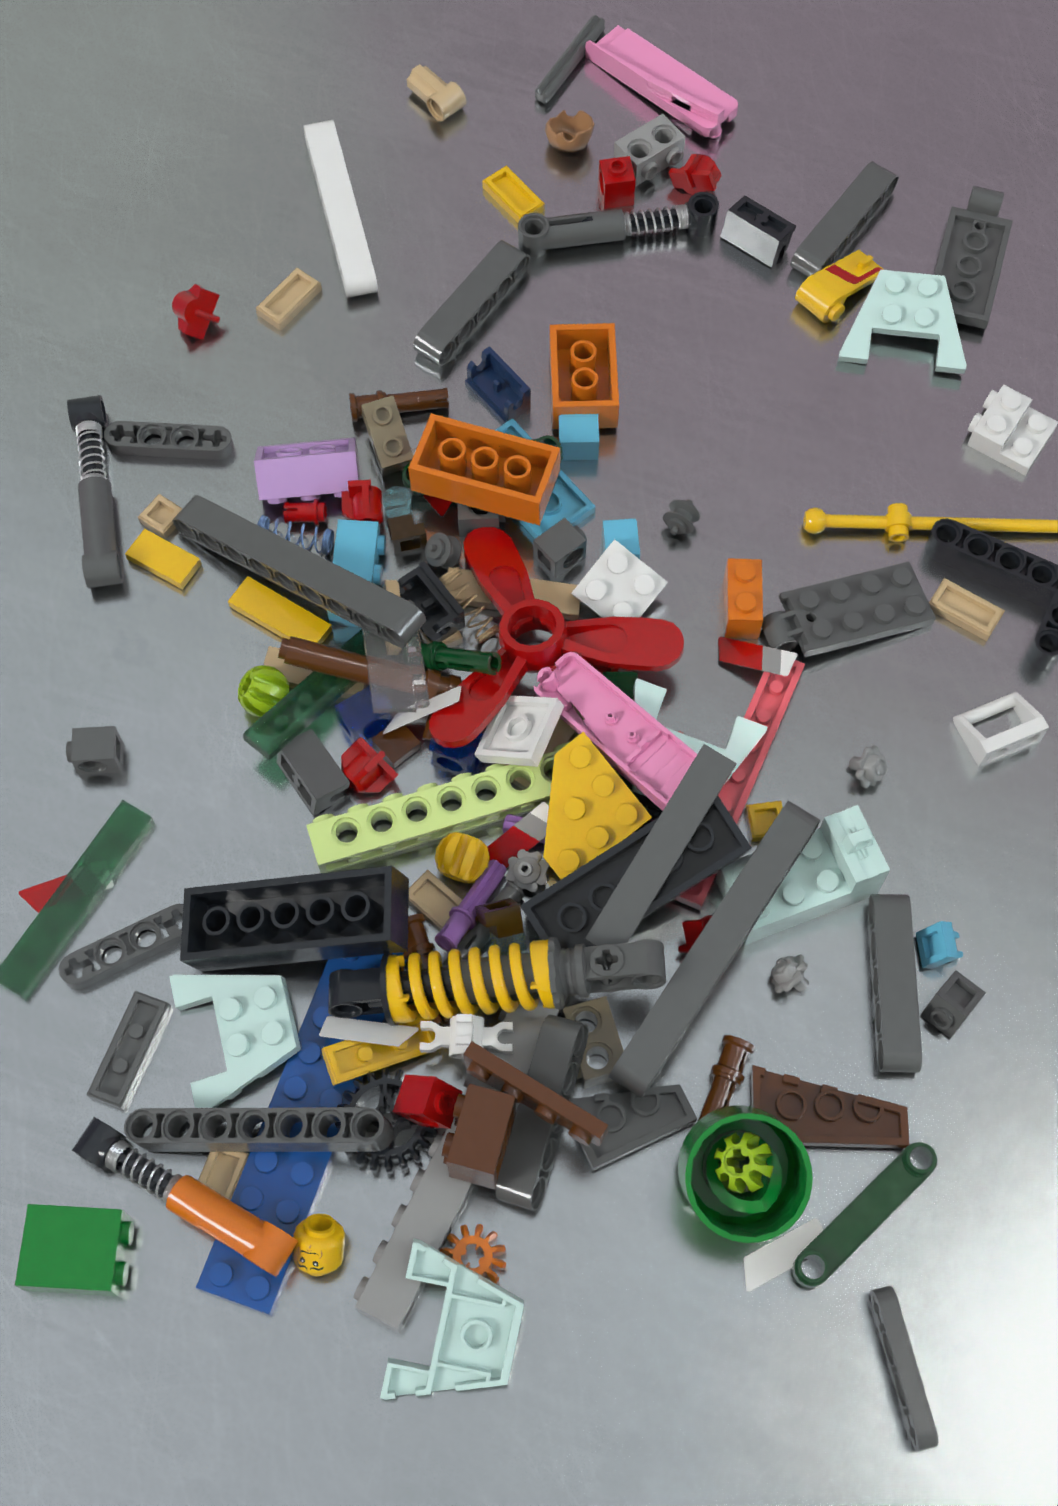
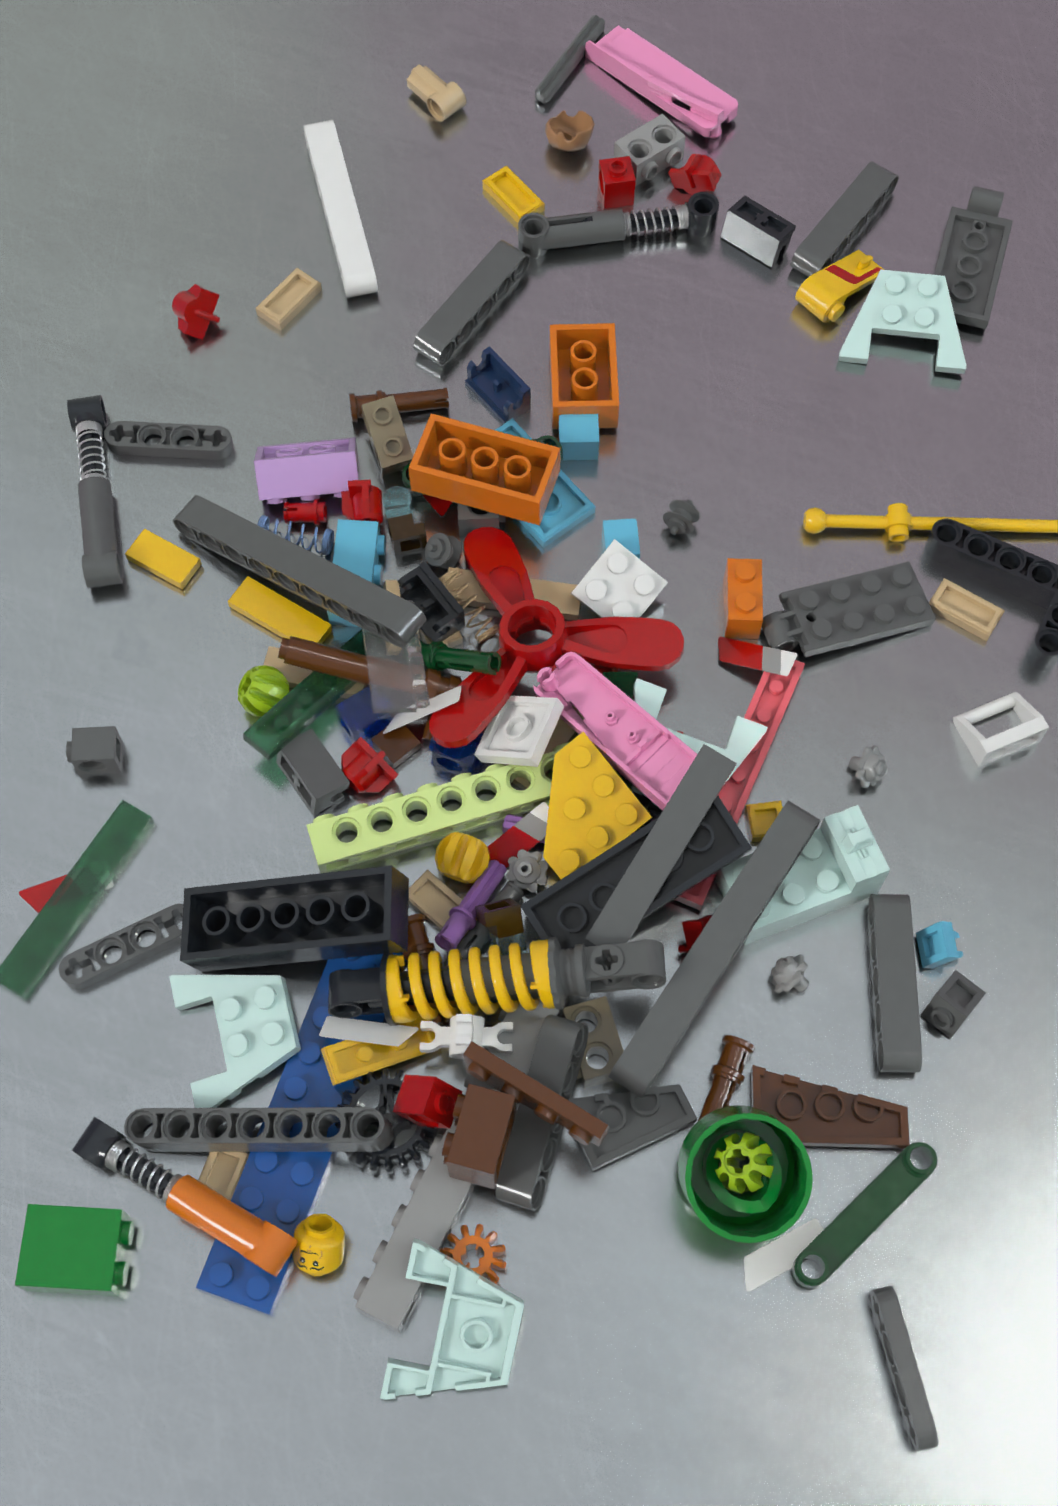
(129, 1050): dark grey tile -> none
(159, 516): tan tile -> none
(560, 547): dark grey brick -> none
(1010, 430): white plate -> none

